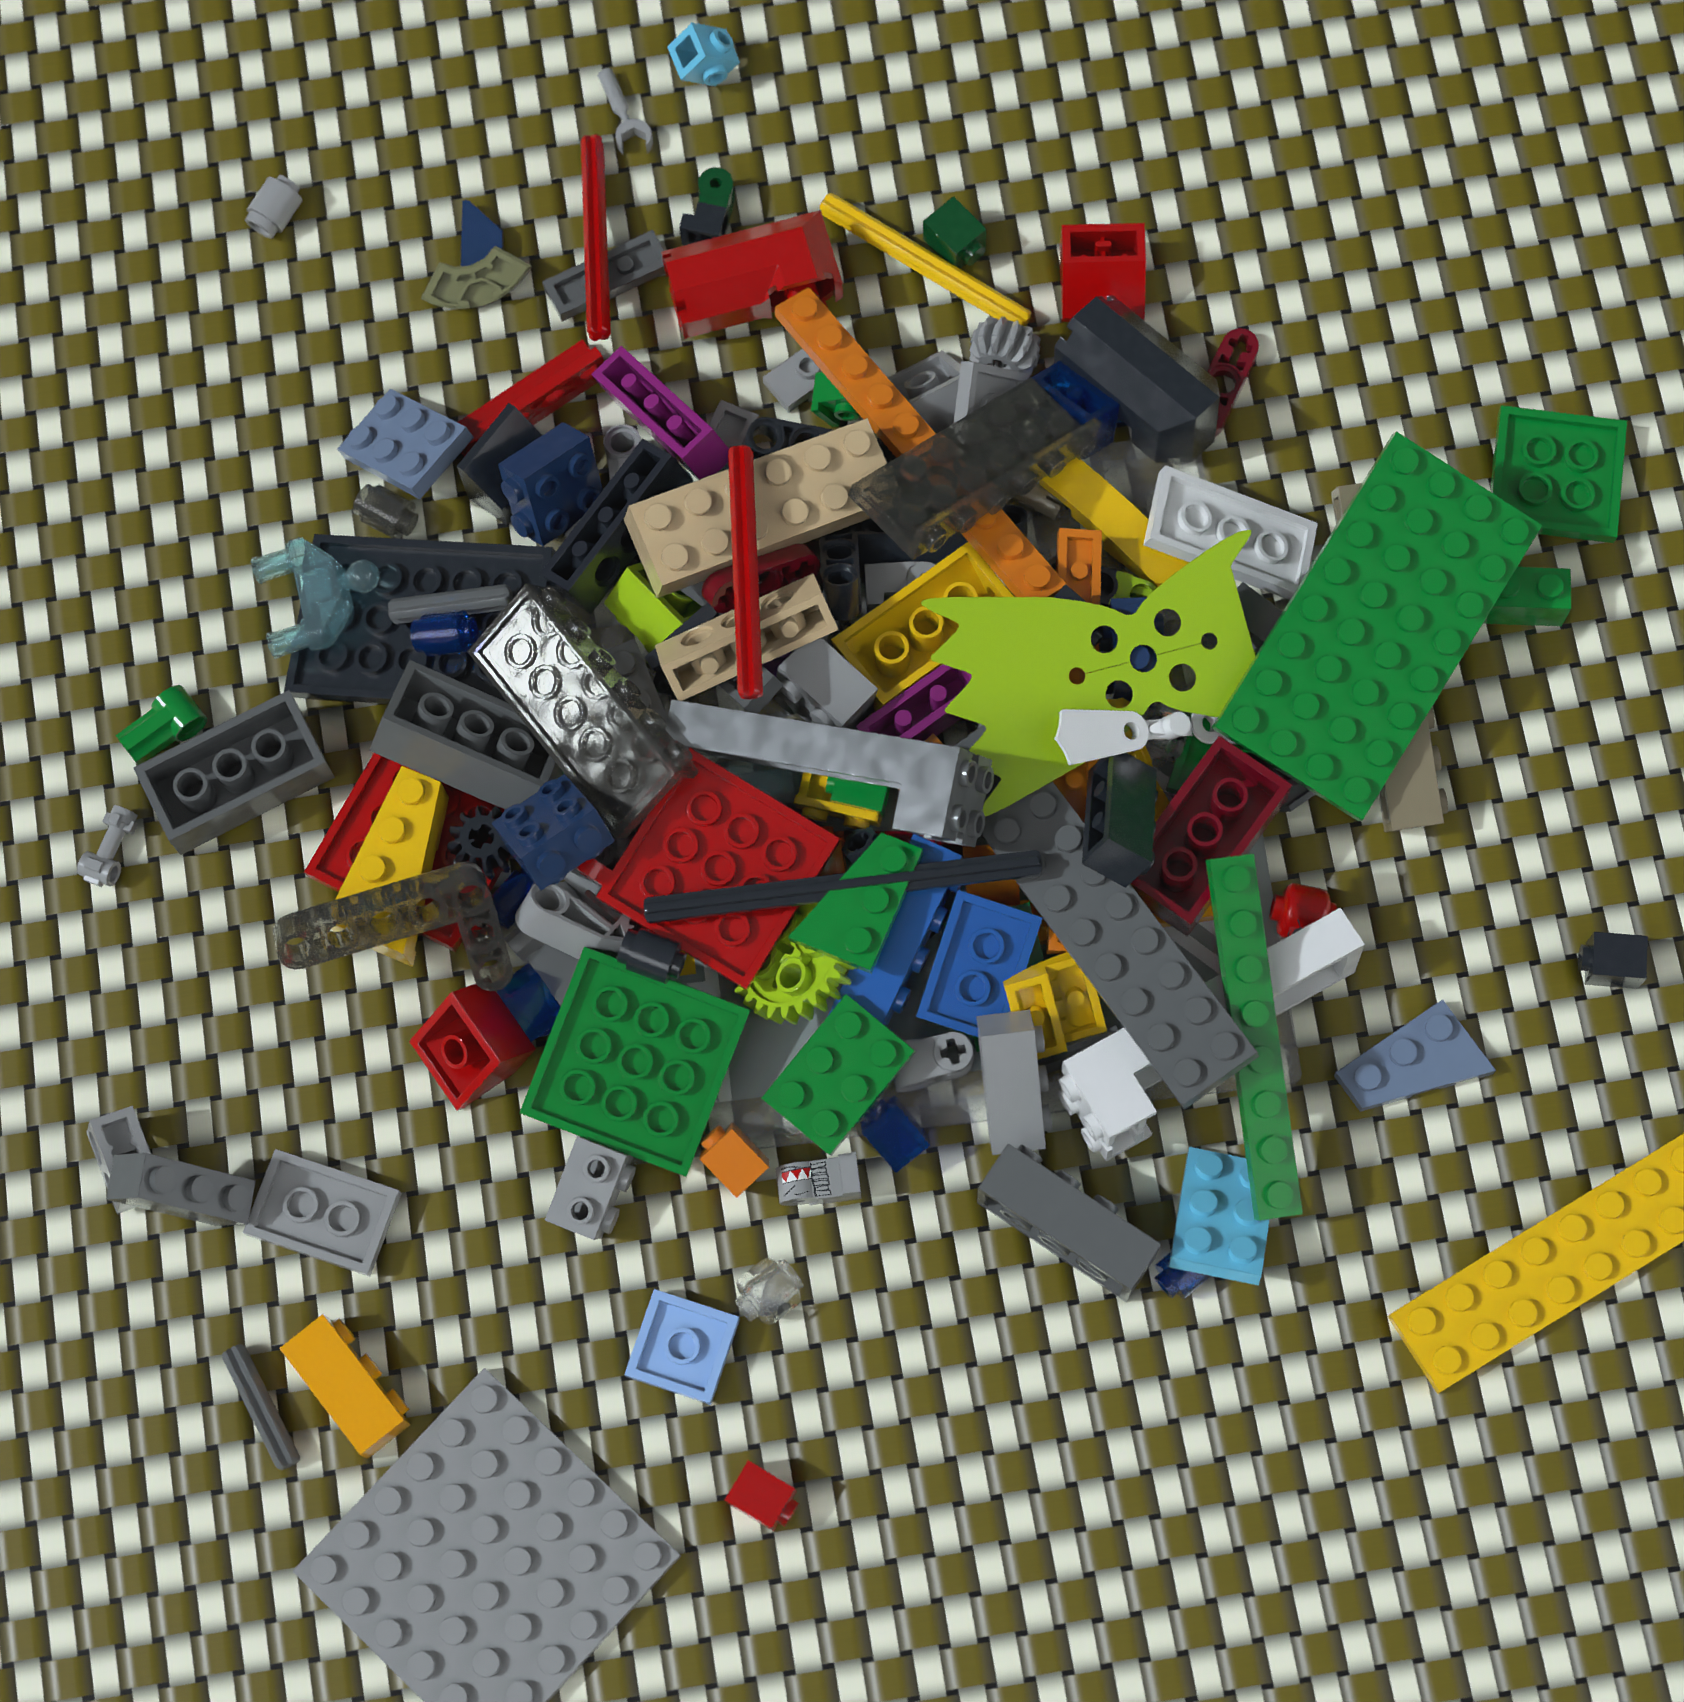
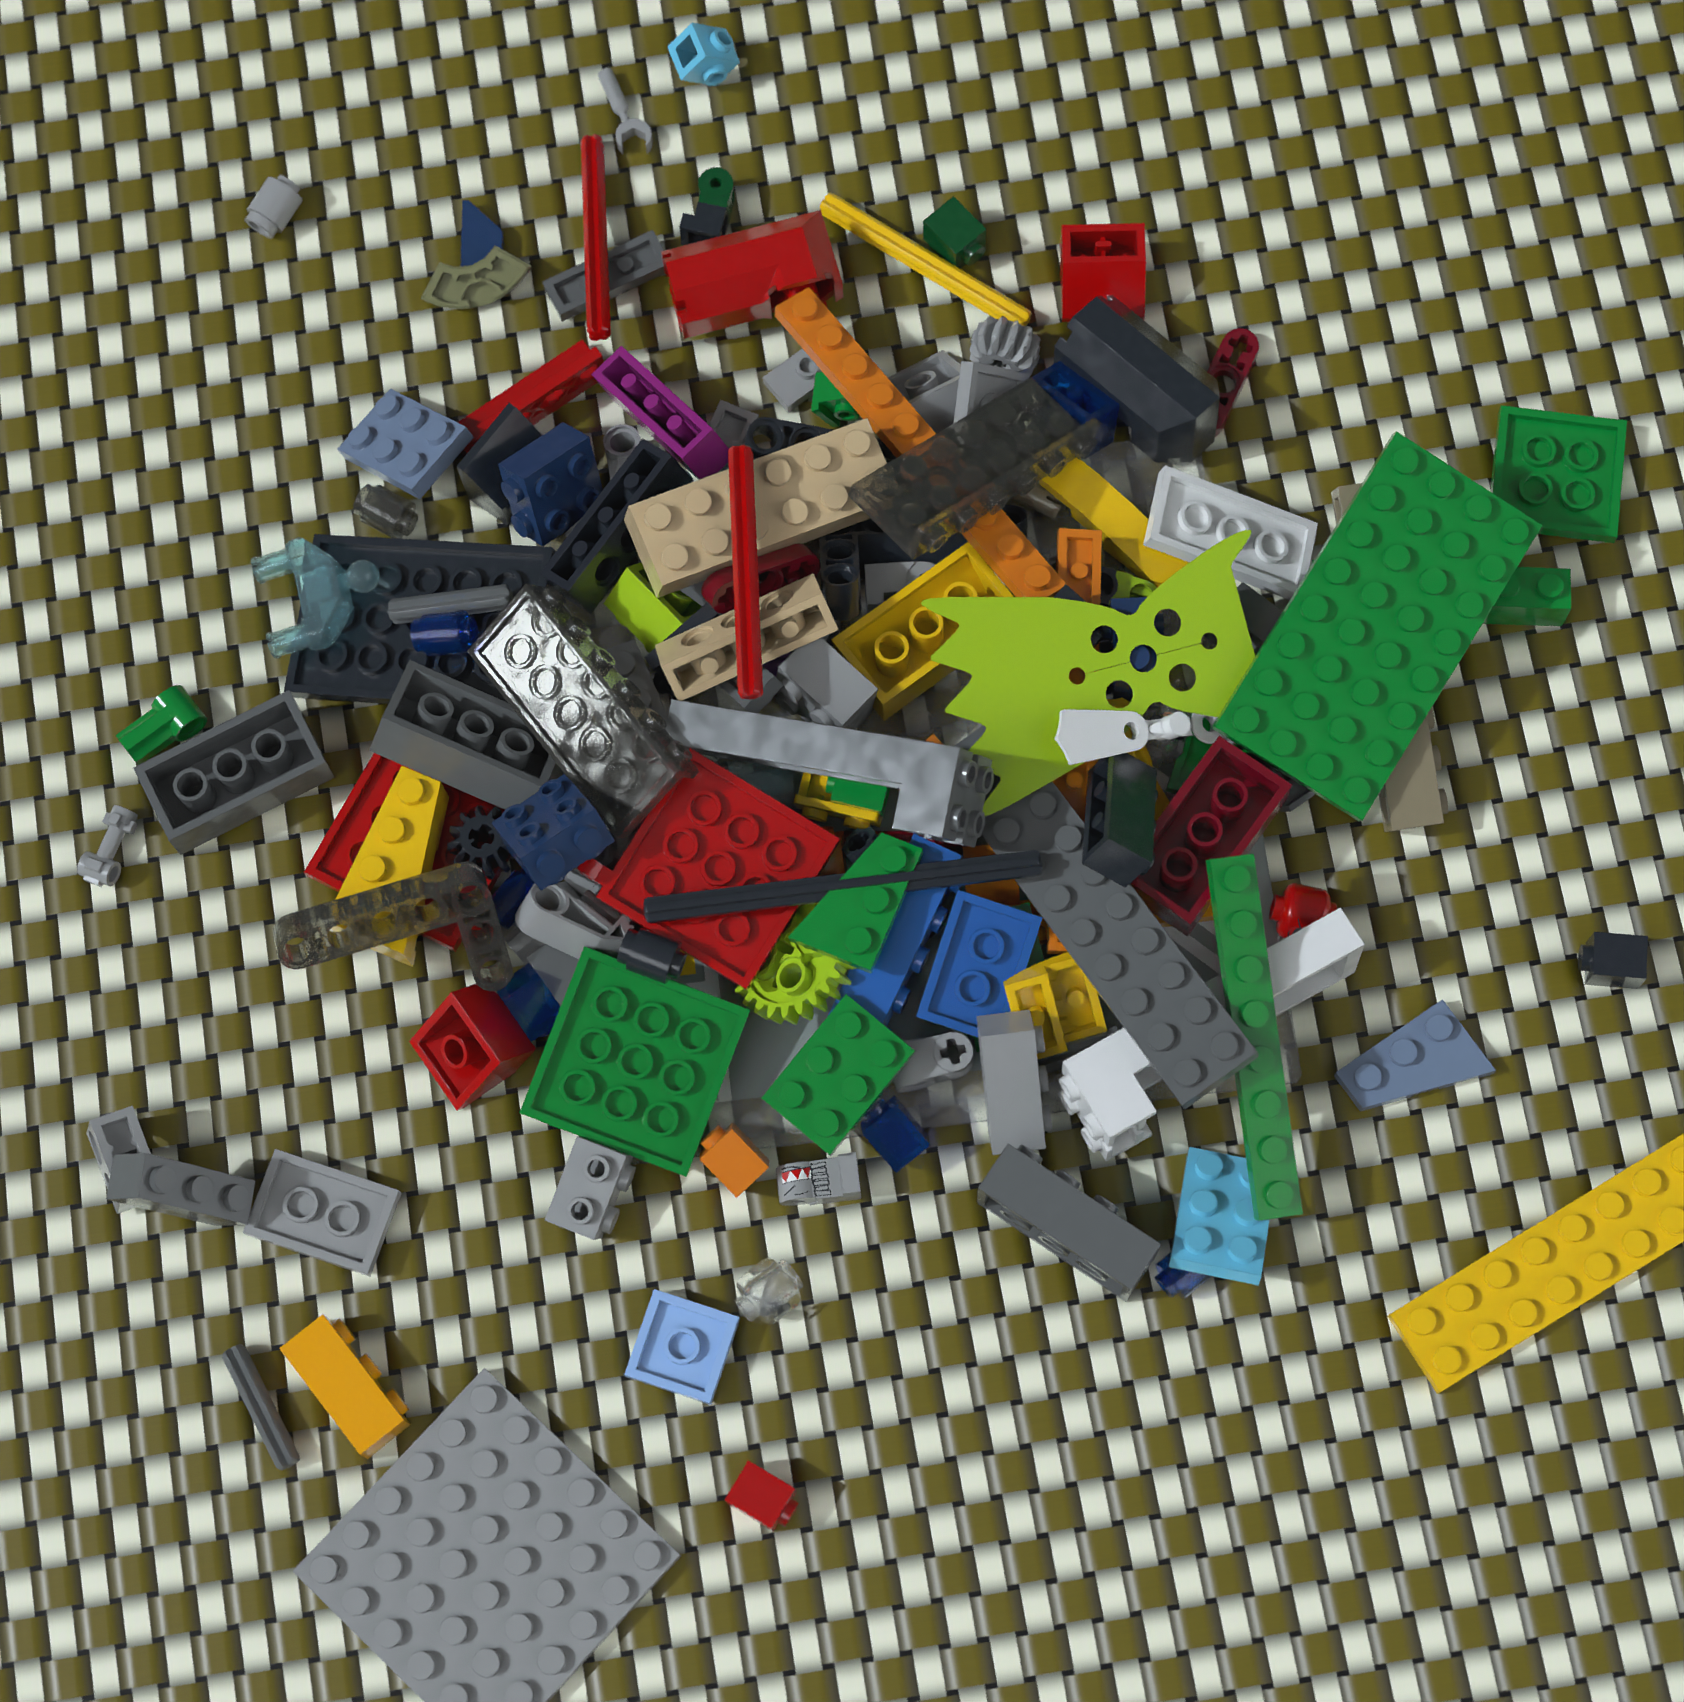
(920, 708): magenta brick -> none

